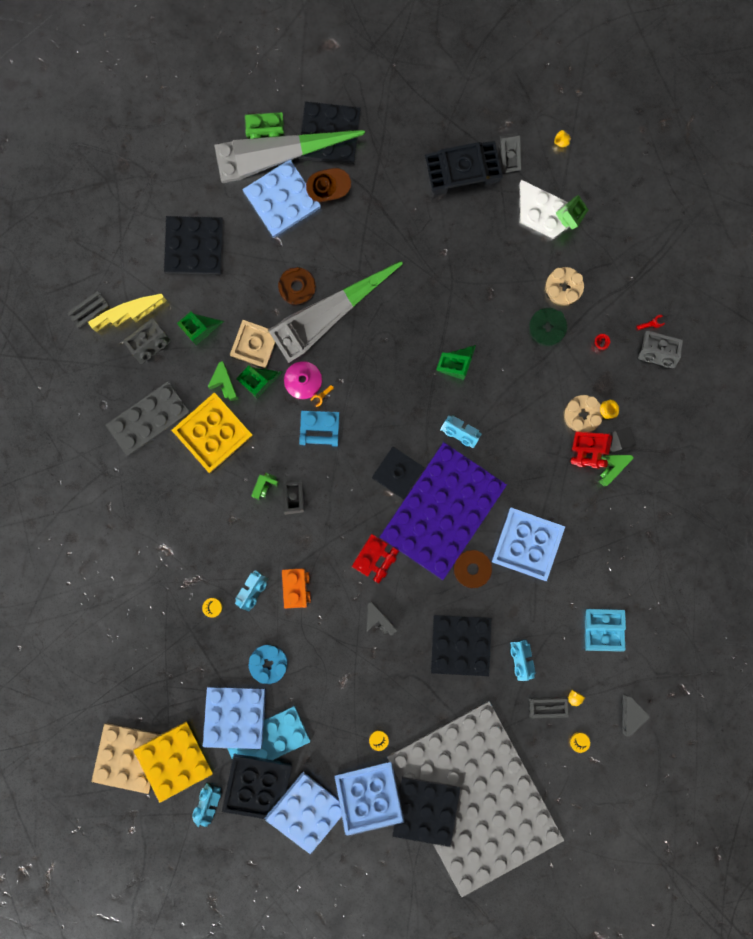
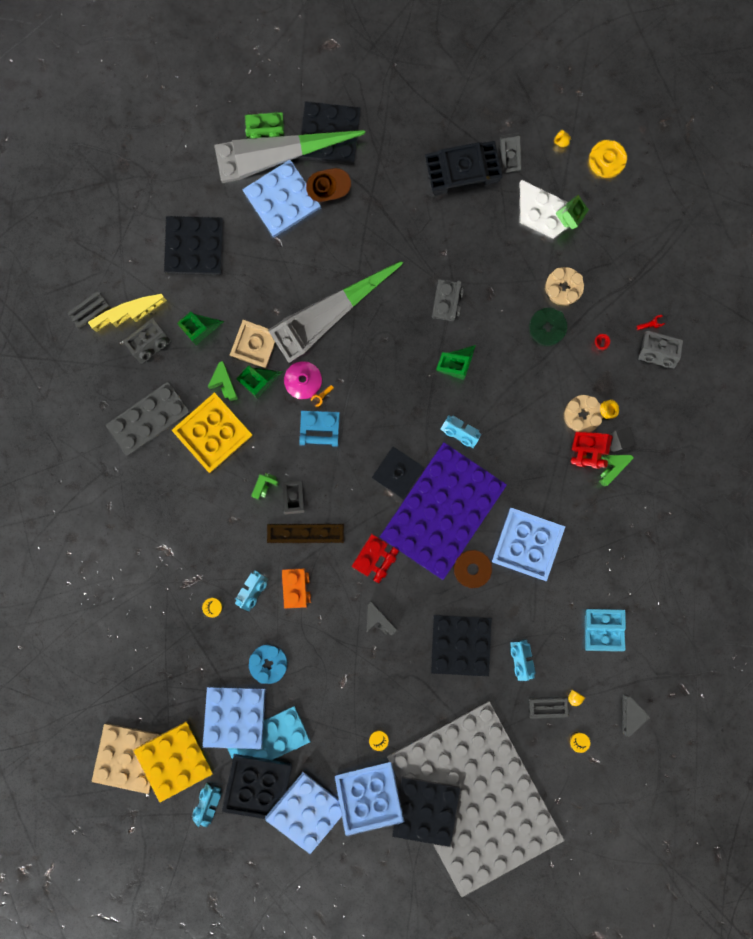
(304, 294): reddish brown tile -> none
(305, 533): none -> dark brown tile
(447, 299): none -> dark grey bracket
(607, 159): none -> yellow tile

